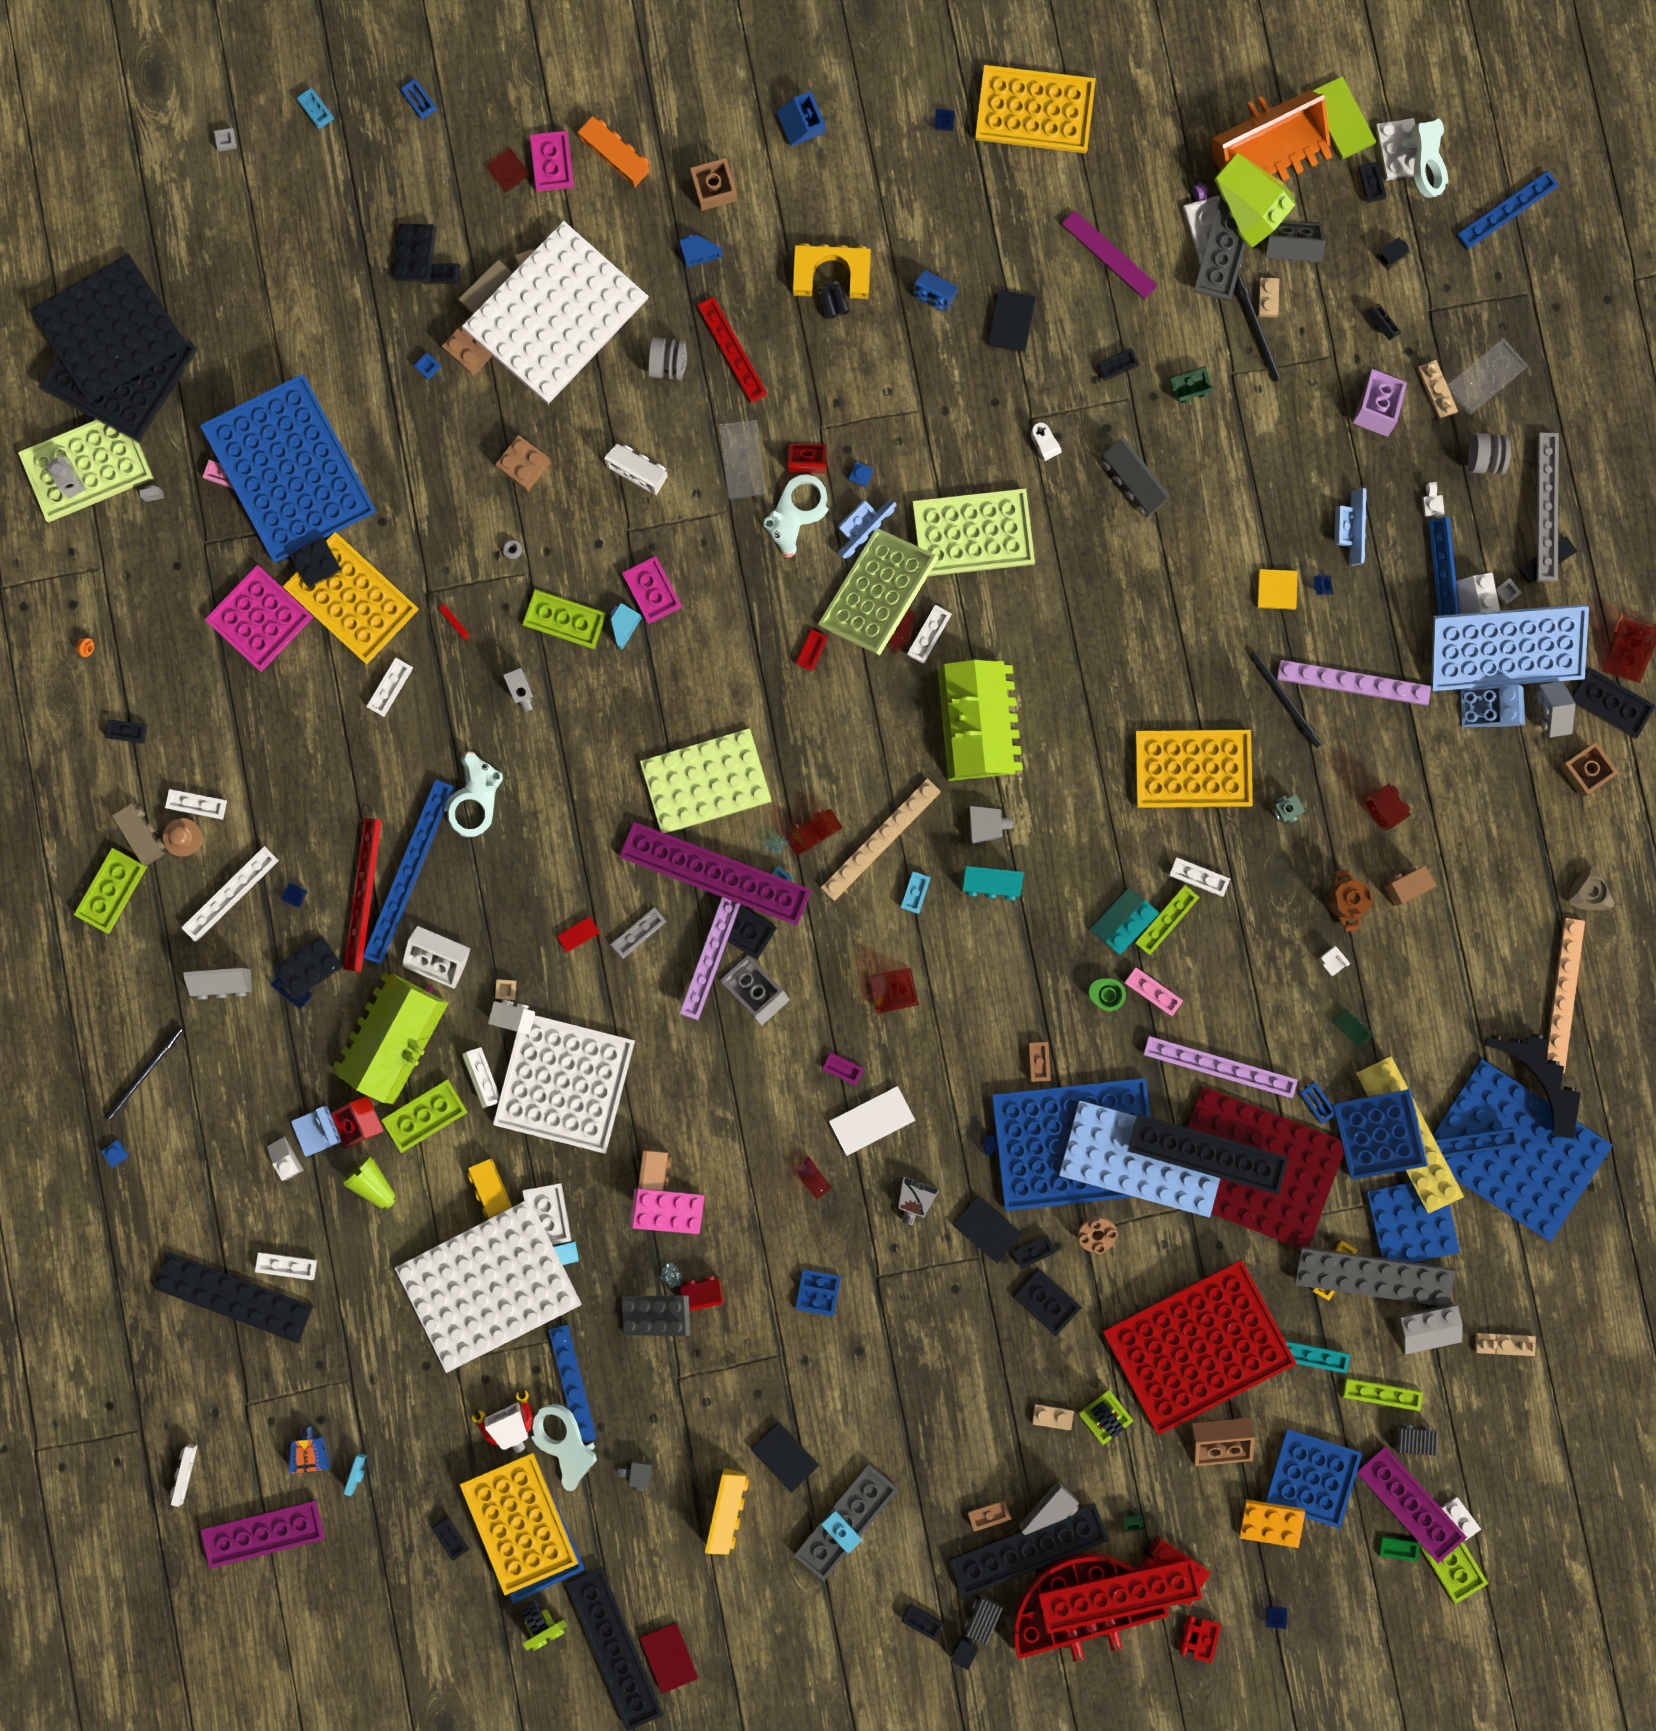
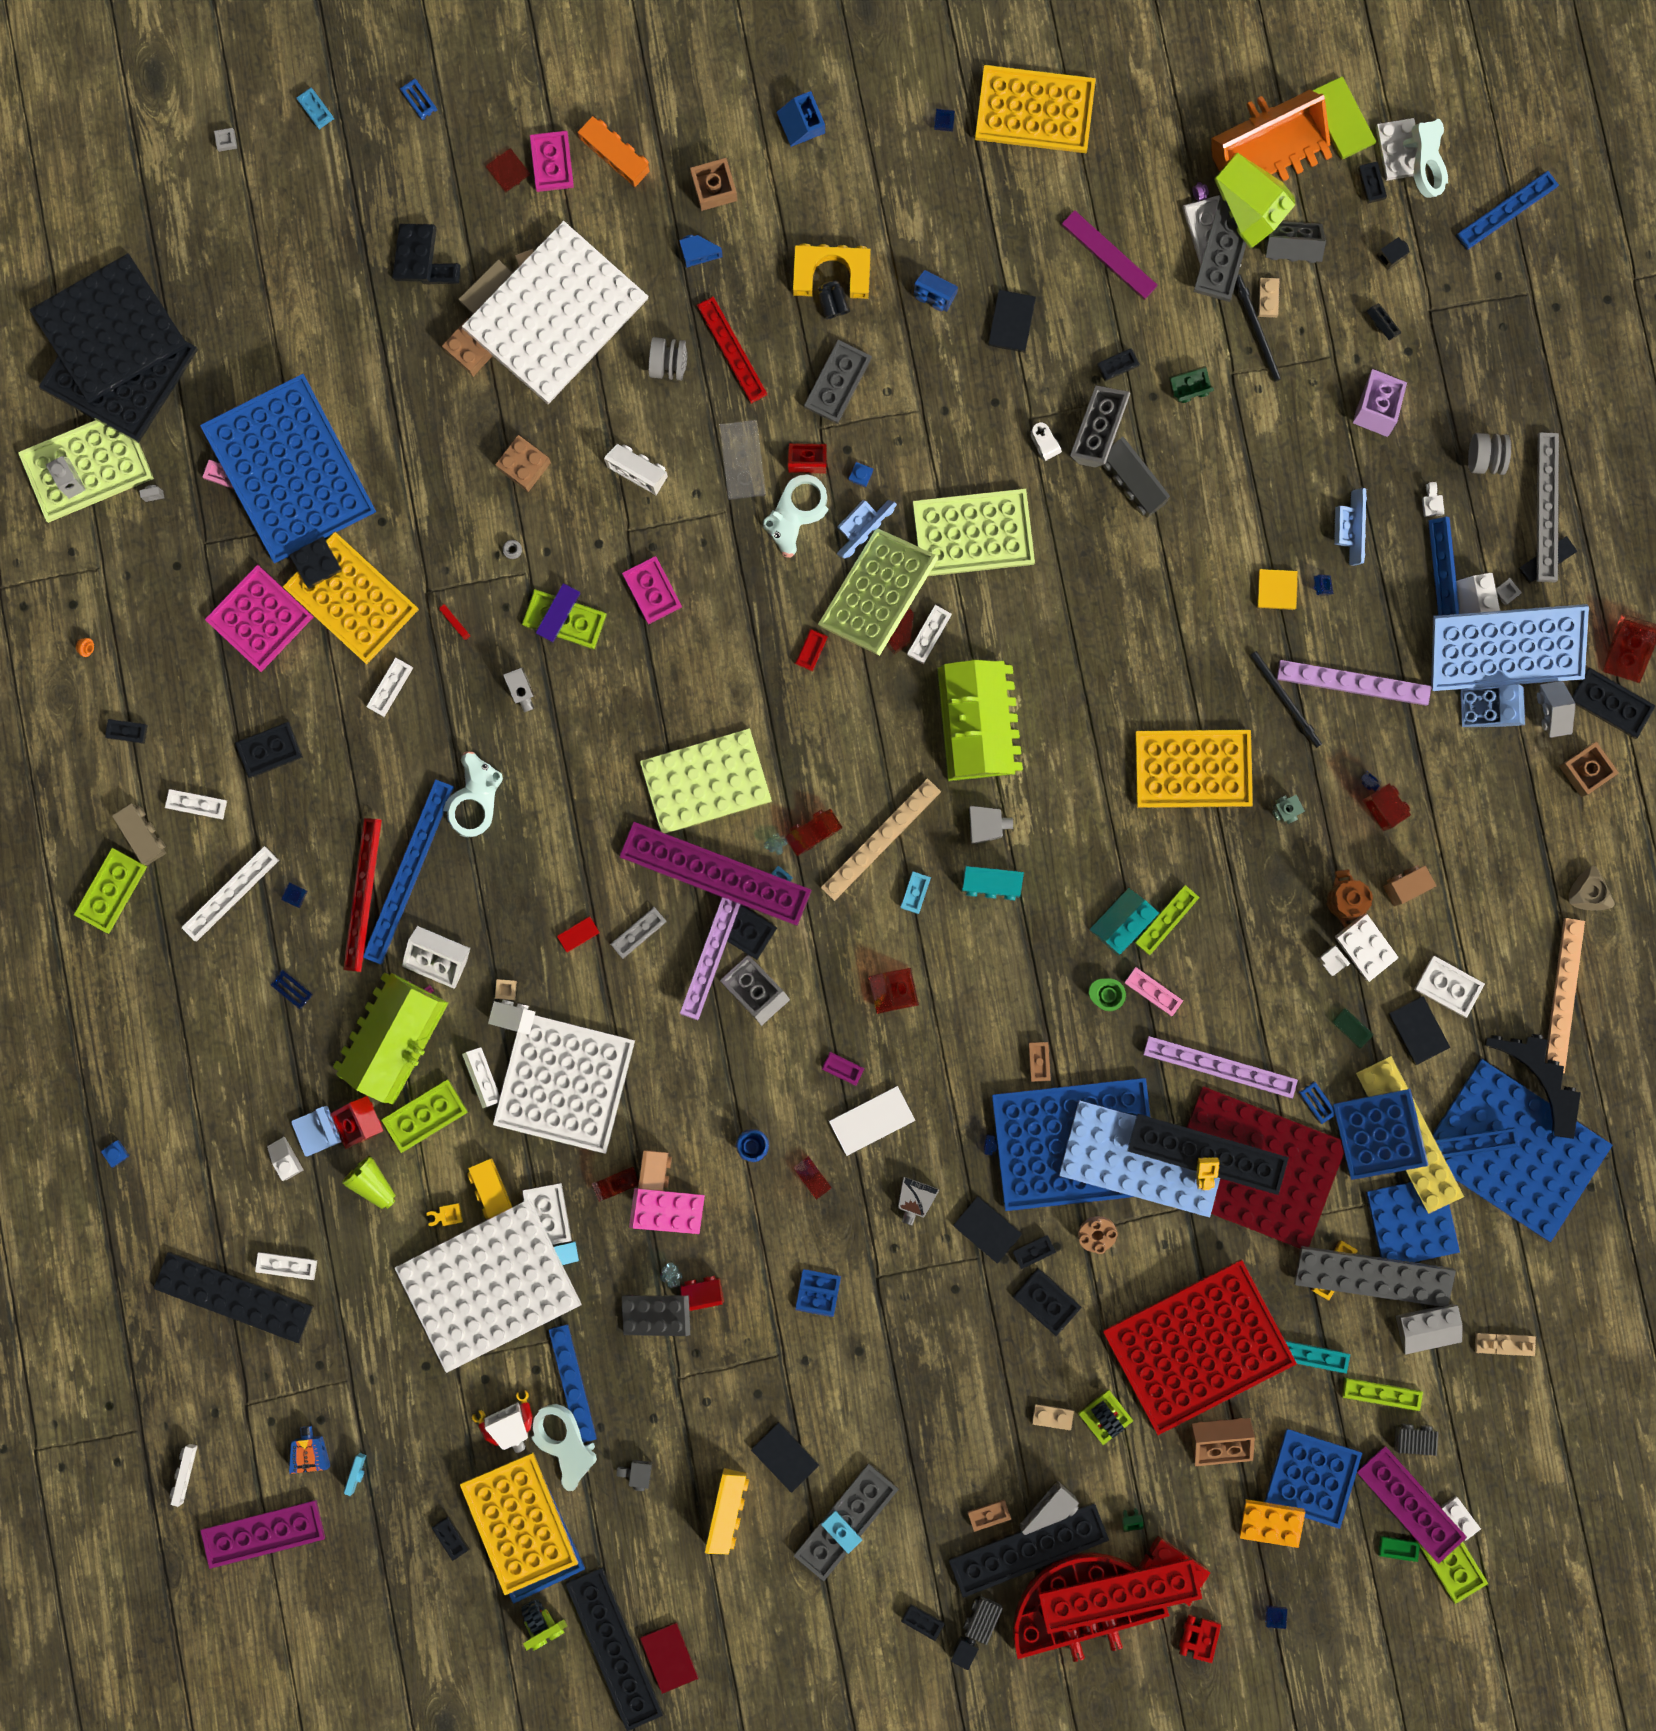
(168, 1043): black bar -> none
(182, 837): medium nougat plate -> none
(218, 983): light grey slope -> none
(269, 750): none -> black tile
(308, 967): black plate -> none
(427, 366): blue plate -> none
(448, 1215): none -> yellow plate
(558, 613): none -> dark purple tile
(615, 1184): none -> clear red slope
(624, 623): medium azure slope -> none
(752, 1145): none -> blue hair
(838, 382): none -> dark grey plate
(1099, 426): none -> light grey slope
(1199, 877): white plate -> none
(1206, 1172): none -> yellow plate
(1366, 947): none -> white plate
(1370, 781): none -> plate
(1419, 1030): none -> black tile
(1437, 389): tan plate -> none
(1449, 986): none -> white plate
(1487, 376): clear tile -> none

